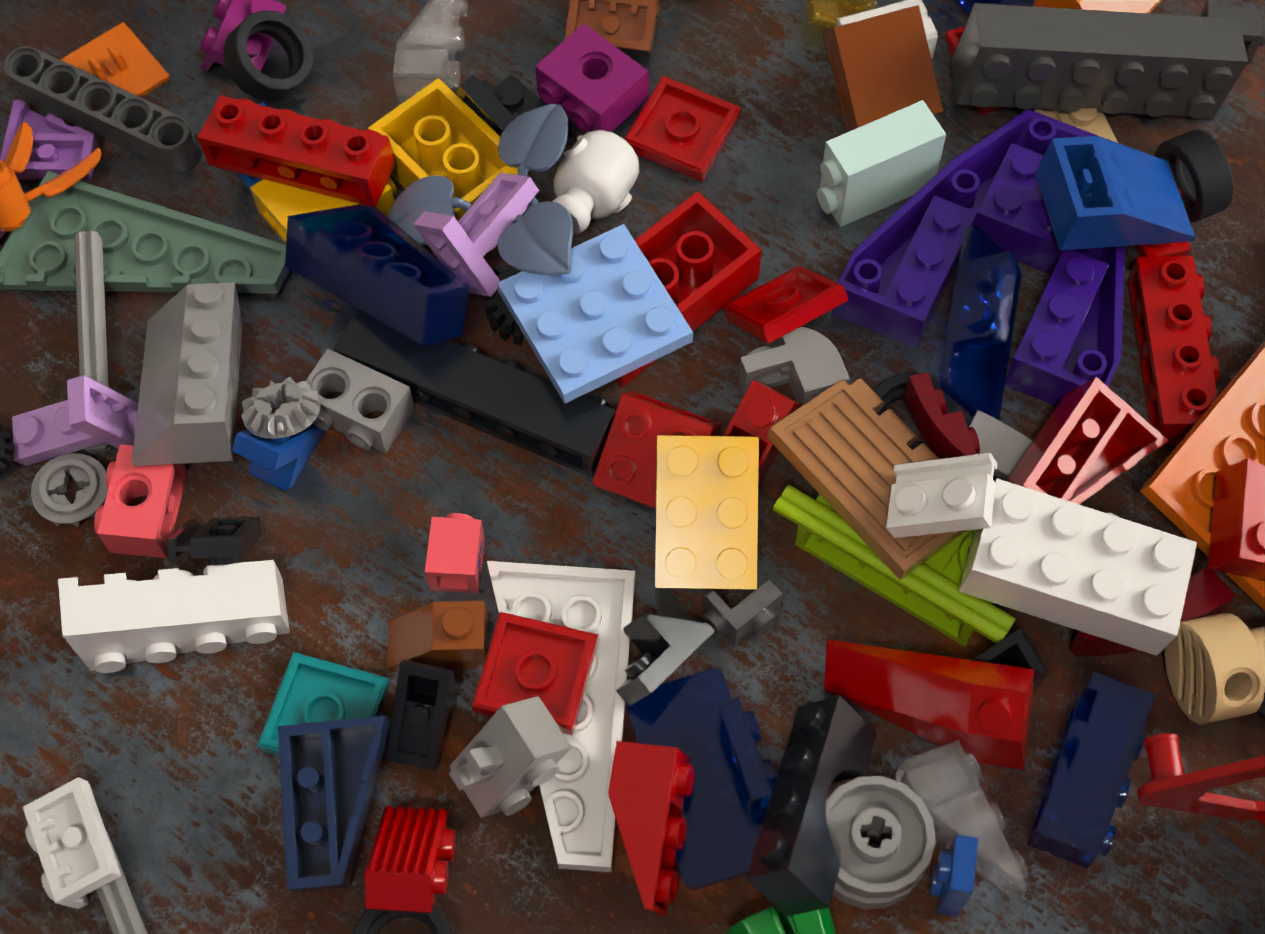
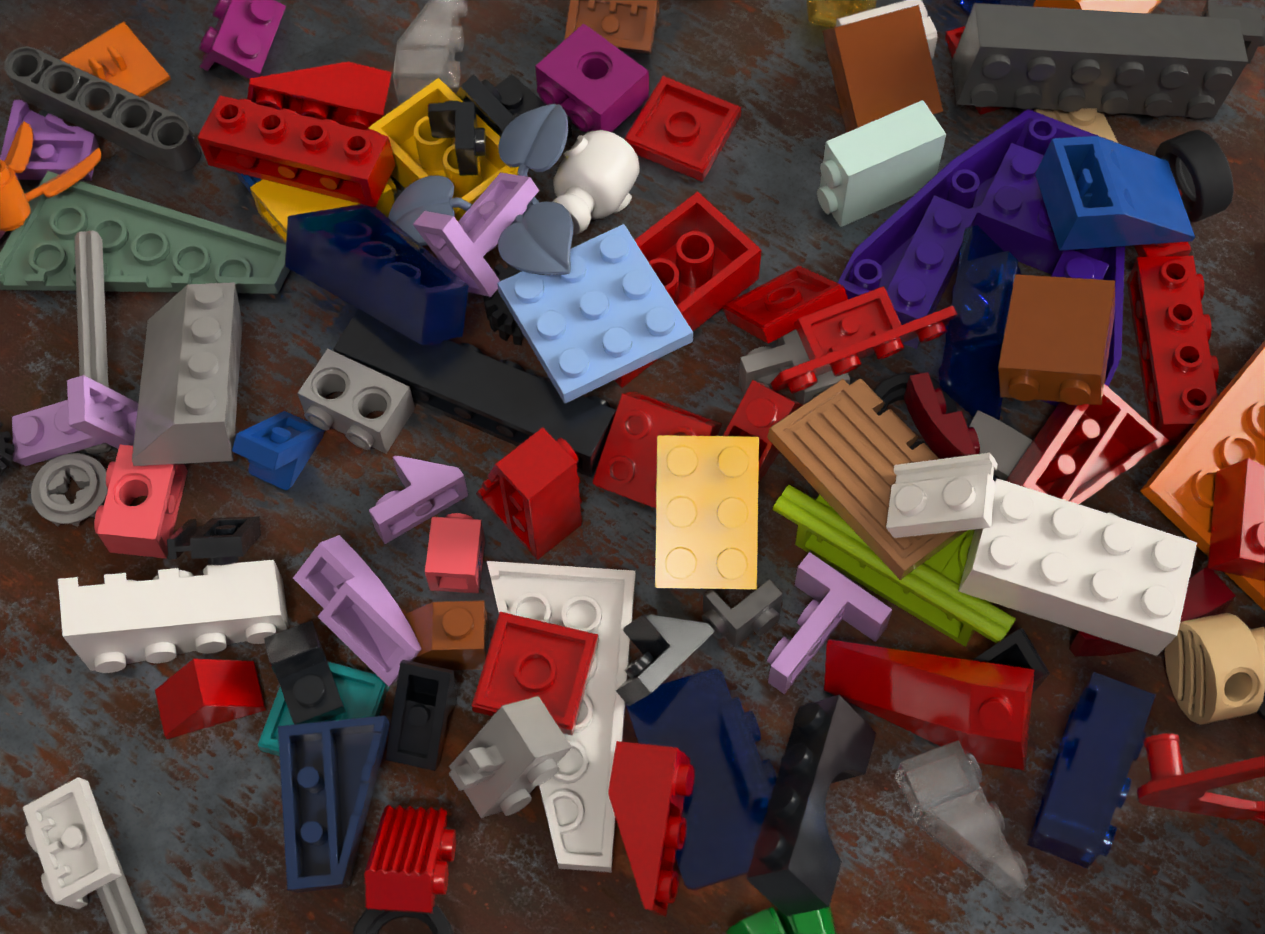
(208, 694): none -> red slope
(288, 35): black tyre -> none
(290, 418): light grey gear -> none
(304, 674): none -> black slope
(338, 92): none -> red slope
(358, 608): none -> lavender slope
(426, 493): none -> lavender slope
(459, 121): none -> black bracket
(536, 492): none -> red wedge
(833, 601): none -> lavender bracket
(854, 330): none -> red bracket
(900, 825): light grey wheel -> none
(954, 875): blue plate -> none
(1057, 339): none -> dark orange brick

